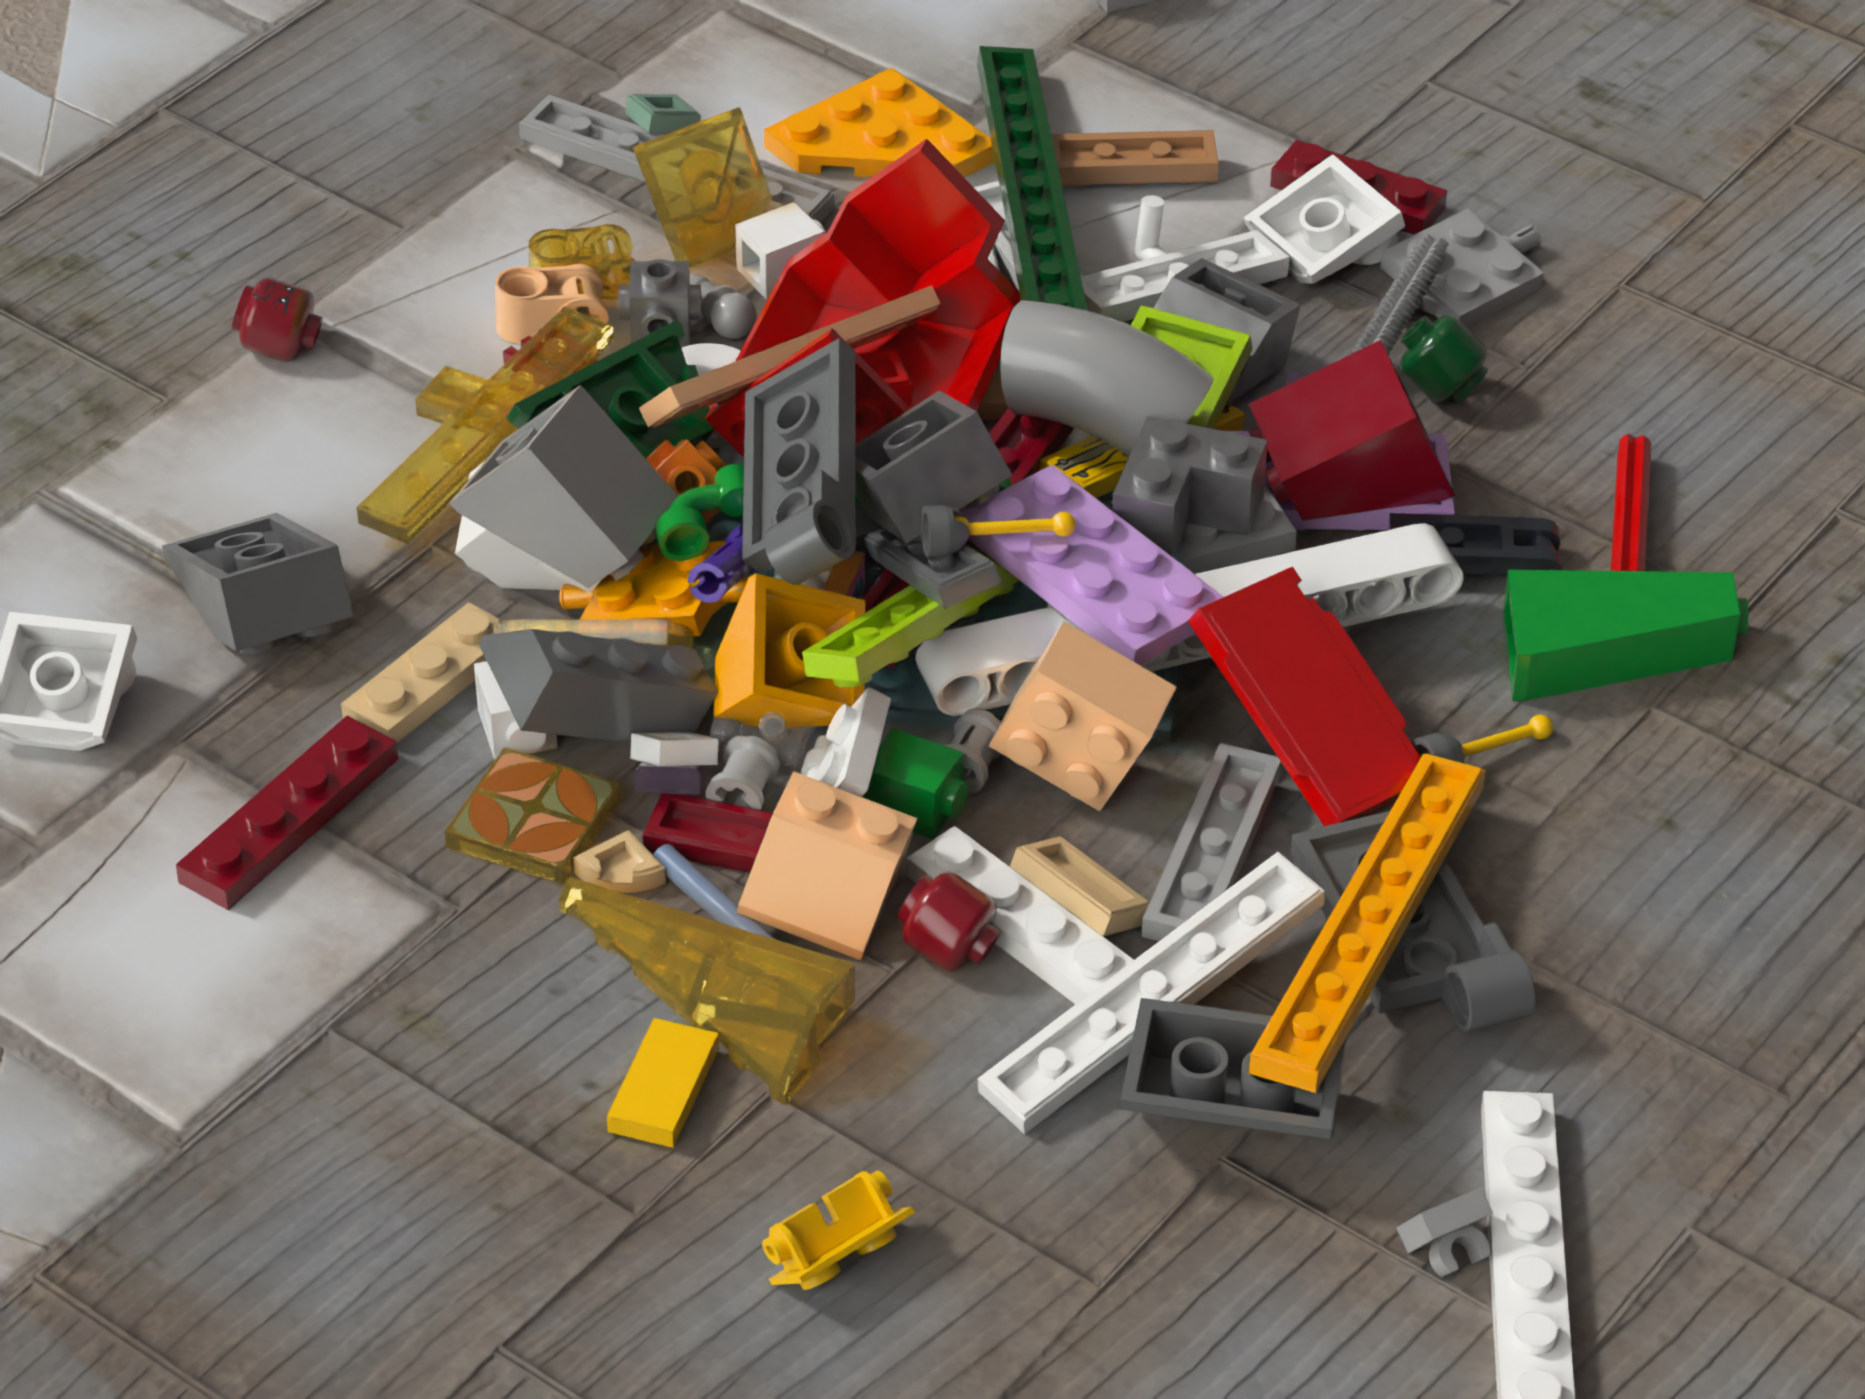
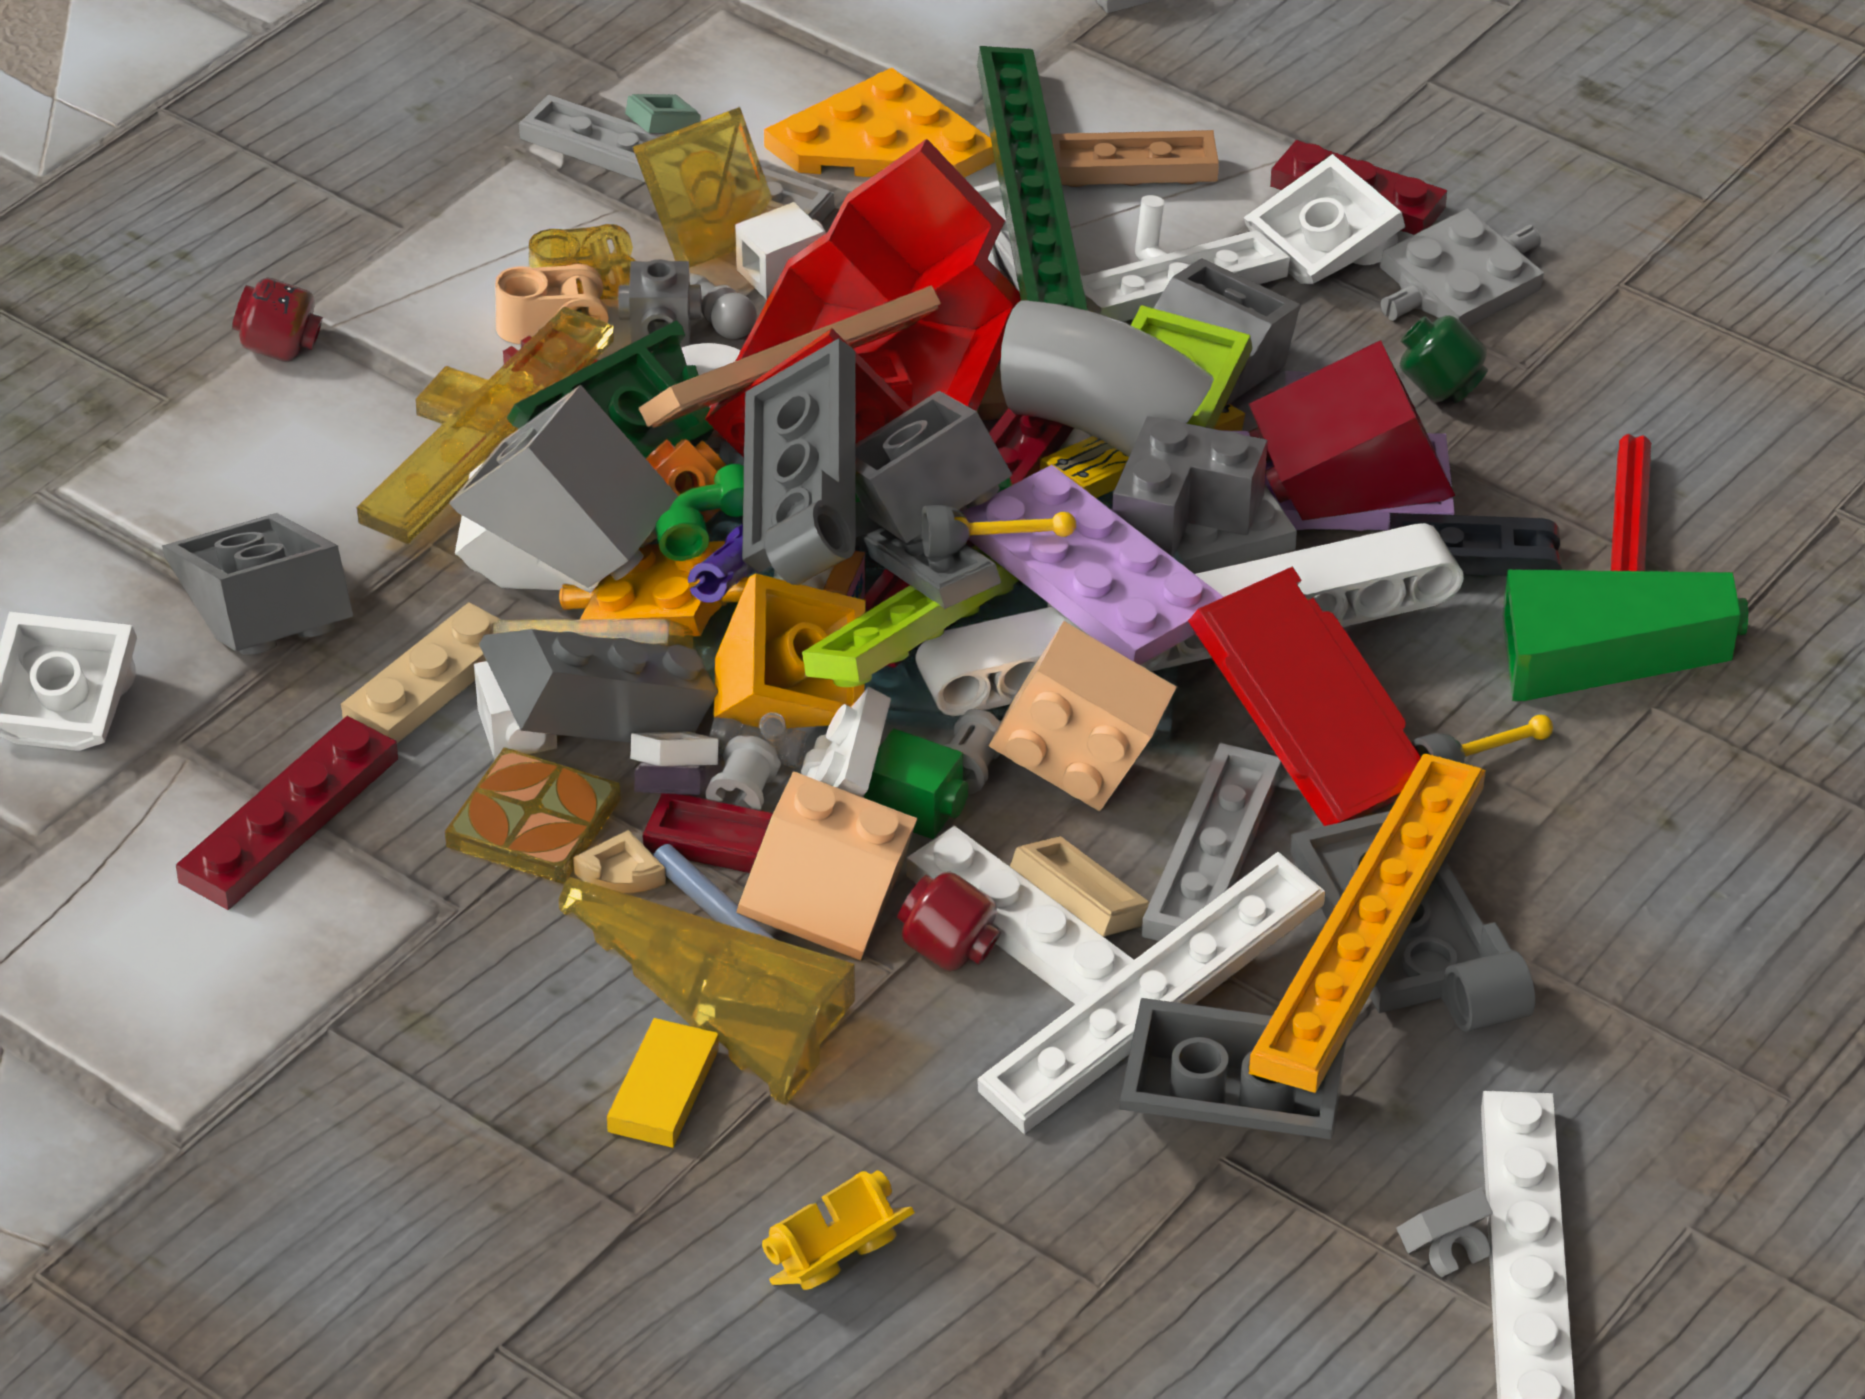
(1404, 293): light grey axle -> none

